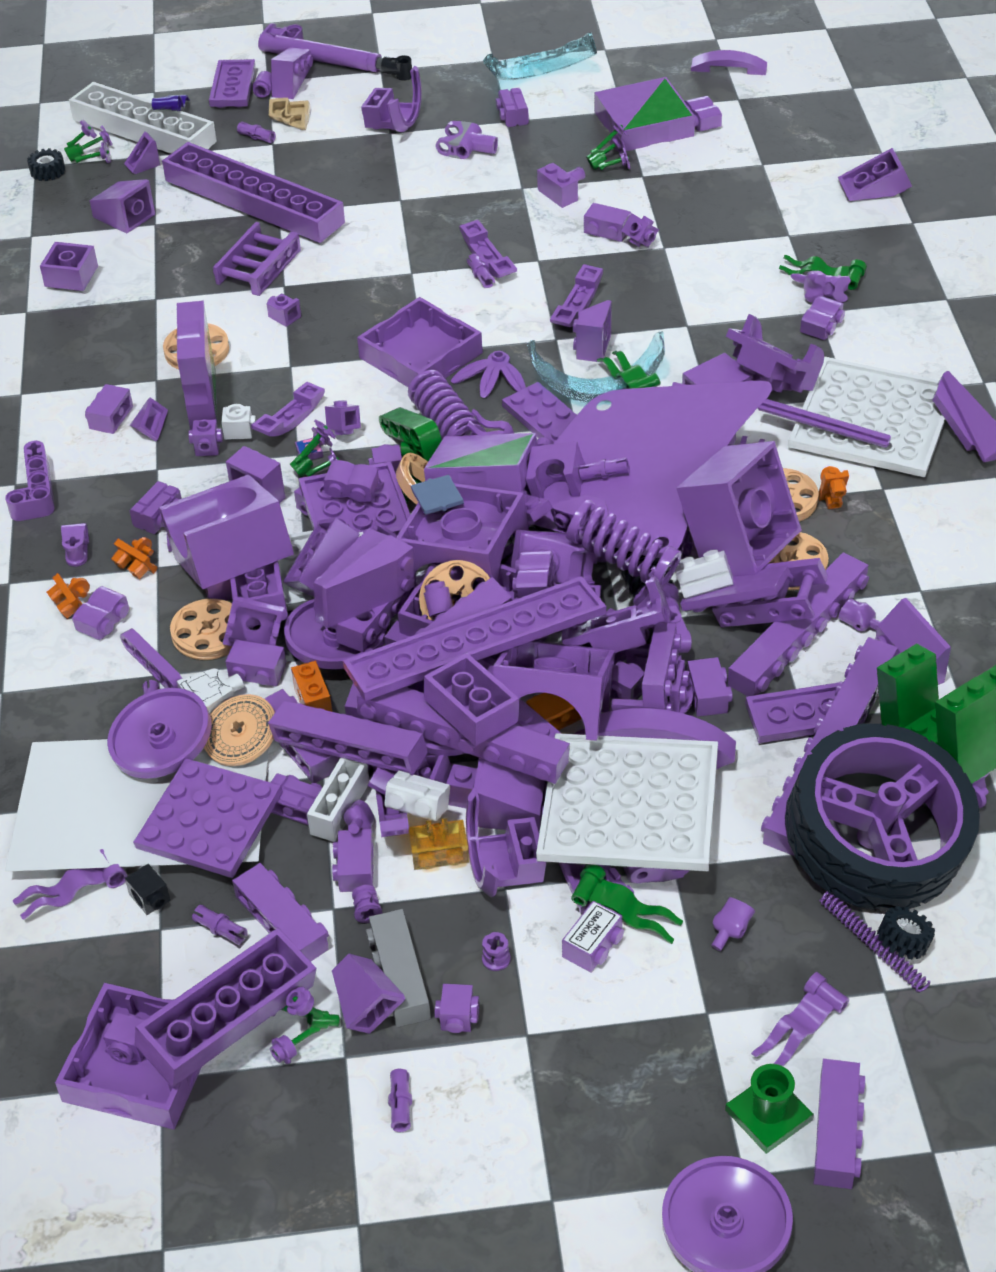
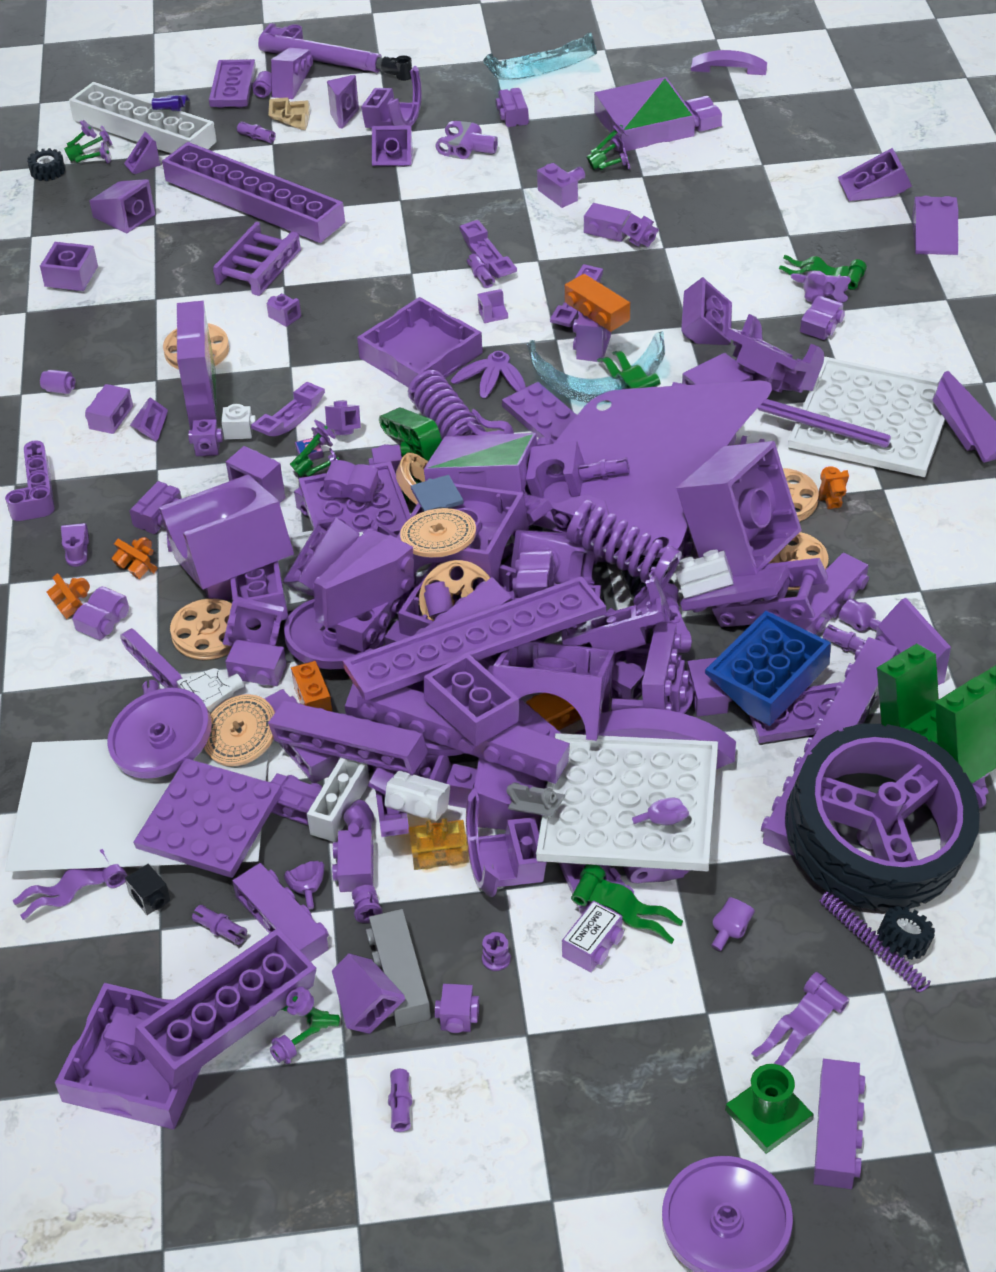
(57, 381): none -> medium lavender brick
(306, 879): none -> medium lavender piece
(343, 99): none -> medium lavender slope
(392, 146): none -> medium lavender slope
(439, 532): none -> light nougat piece
(492, 306): none -> medium lavender panel
(534, 800): none -> light grey hinge
(597, 302): none -> orange brick
(664, 812): none -> medium lavender piece
(706, 314): none -> medium lavender slope
(770, 666): none -> blue slope
(847, 640): none -> medium lavender pin
(935, 225): none -> medium lavender slope

